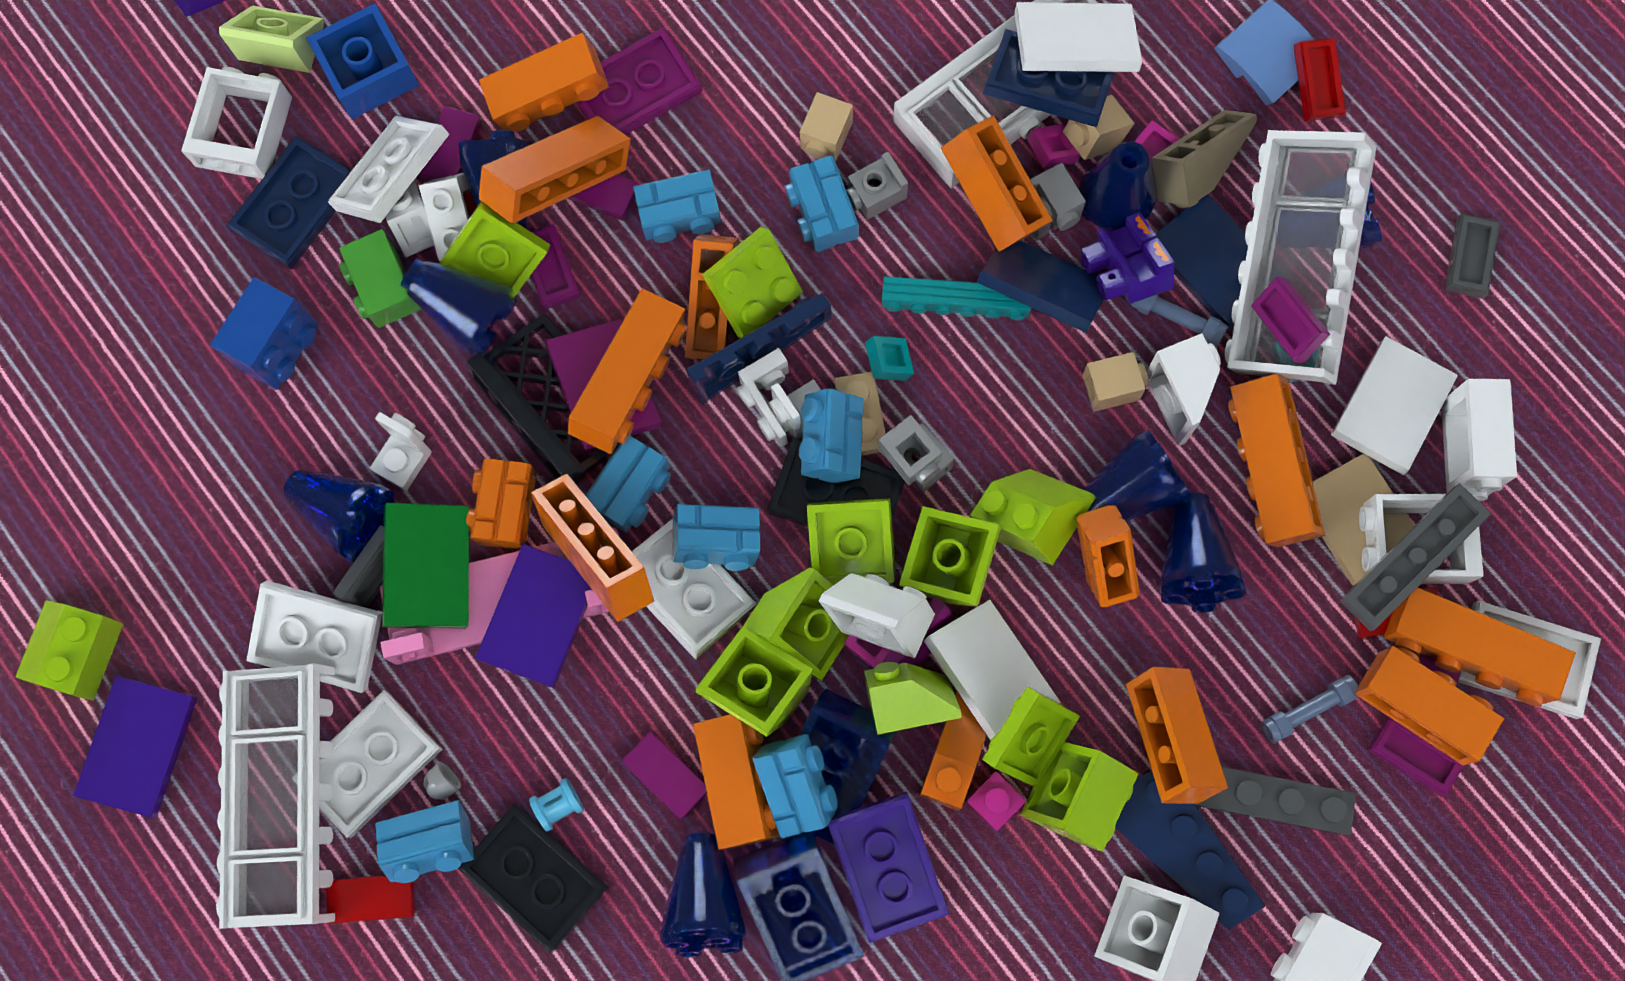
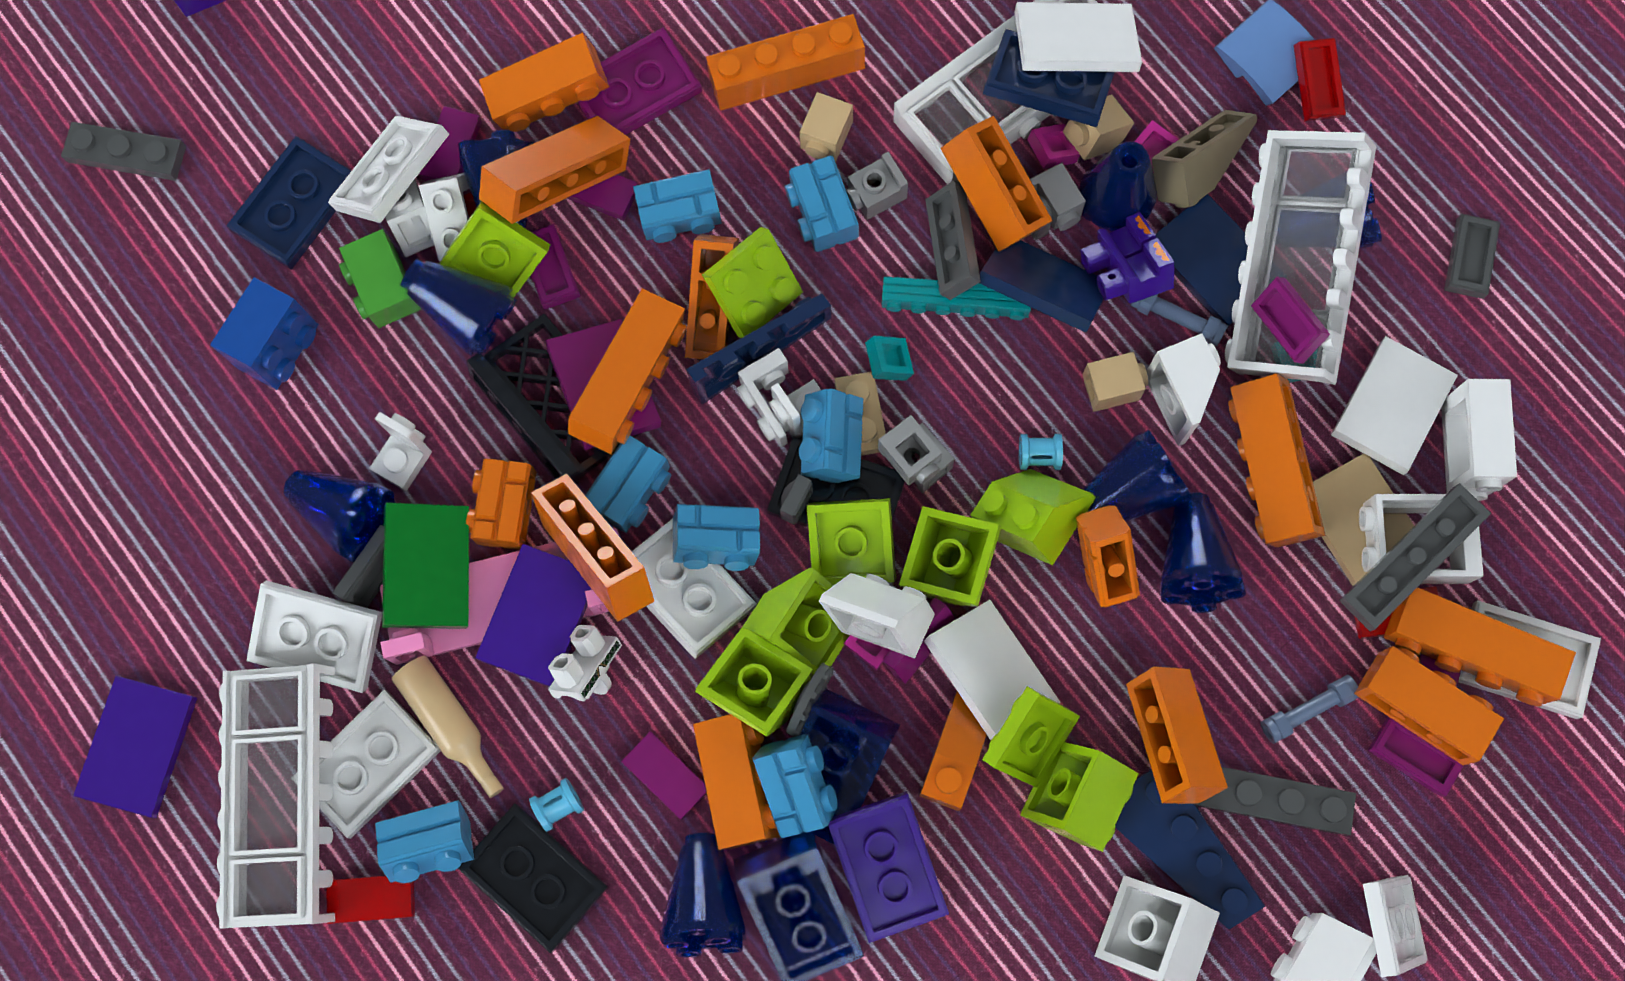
(69, 650): lime slope -> none
(123, 151): none -> dark grey plate
(228, 158): white window -> none
(272, 37): yellowish green slope -> none
(362, 61): blue brick -> none
(441, 782): light grey hinge -> none
(445, 719): none -> tan piece
(585, 669): none -> white hips
(786, 62): none -> orange brick
(795, 499): none -> dark grey tile
(807, 698): none -> dark grey wheel
(909, 697): lime slope -> none
(952, 240): none -> dark grey plate
(996, 801): dark pink plate -> none
(1040, 451): none -> medium azure bush
(1395, 925): none -> white tile

